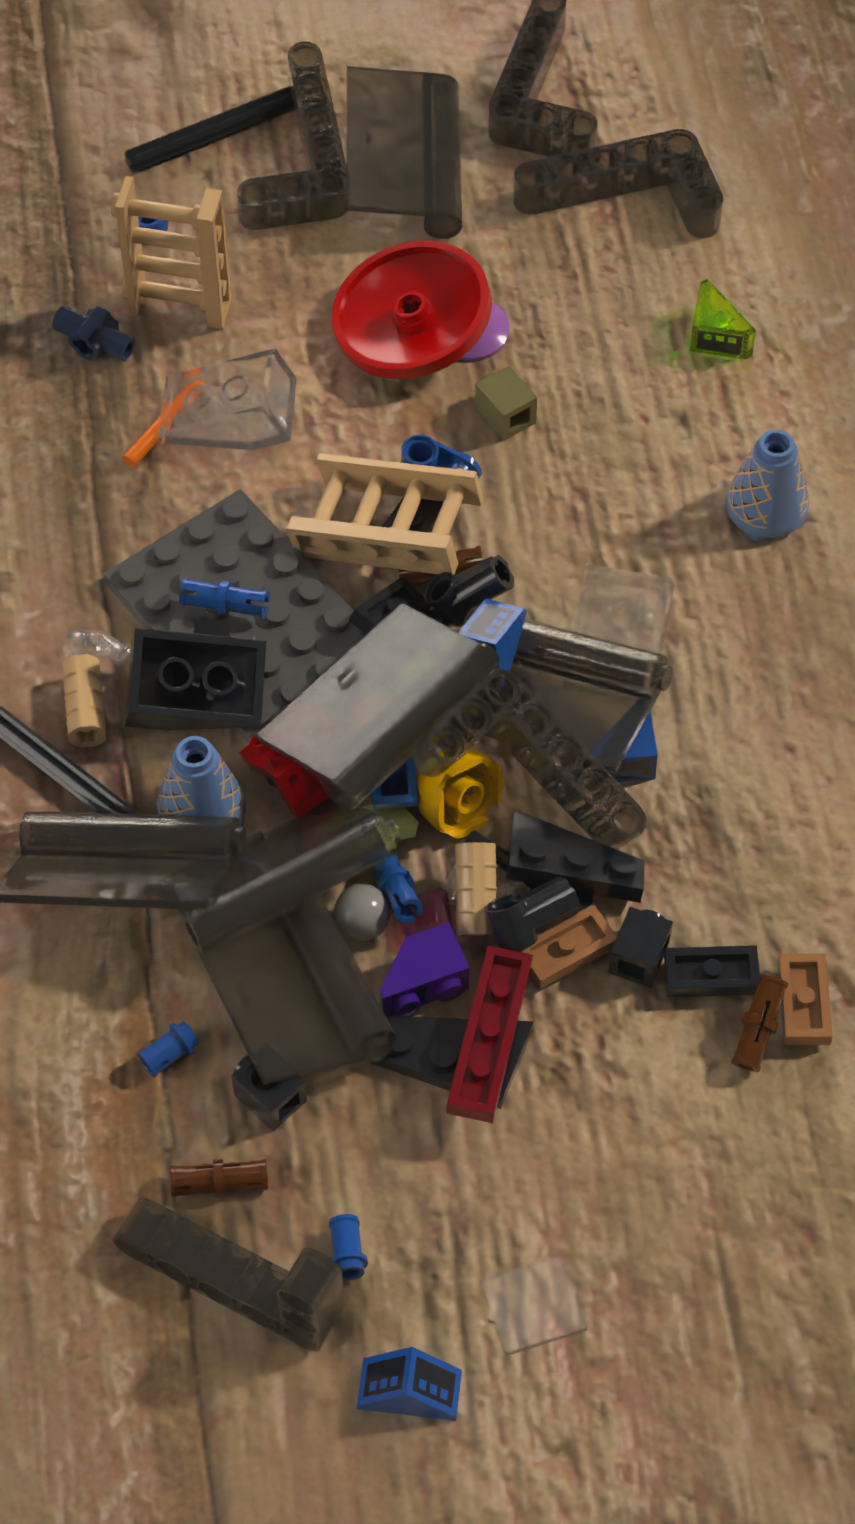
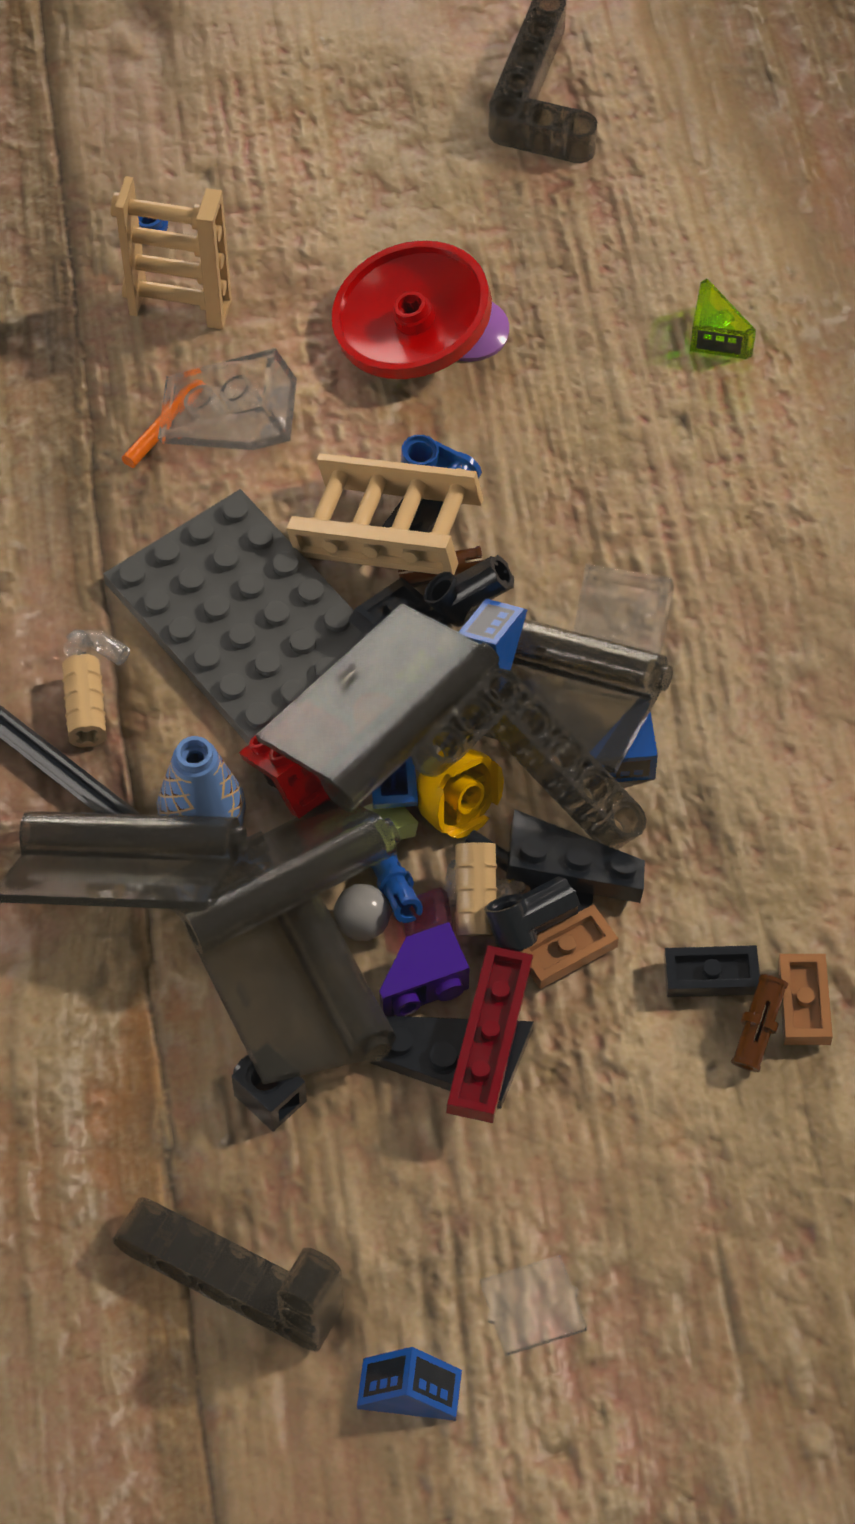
(93, 333): dark blue axle -> none
(168, 1048): blue pin -> none
(194, 681): black slope -> none
(209, 129): black axle -> none
(218, 1178): reddish brown pin -> none
(224, 597): blue pin -> none
(321, 151): clear smoke beam -> none
(347, 1246): blue pin -> none
(404, 146): clear smoke door -> none
(505, 403): olive brick -> none
(623, 168): clear smoke beam -> none
(640, 946): black brick -> none
(769, 489): medium blue cone -> none

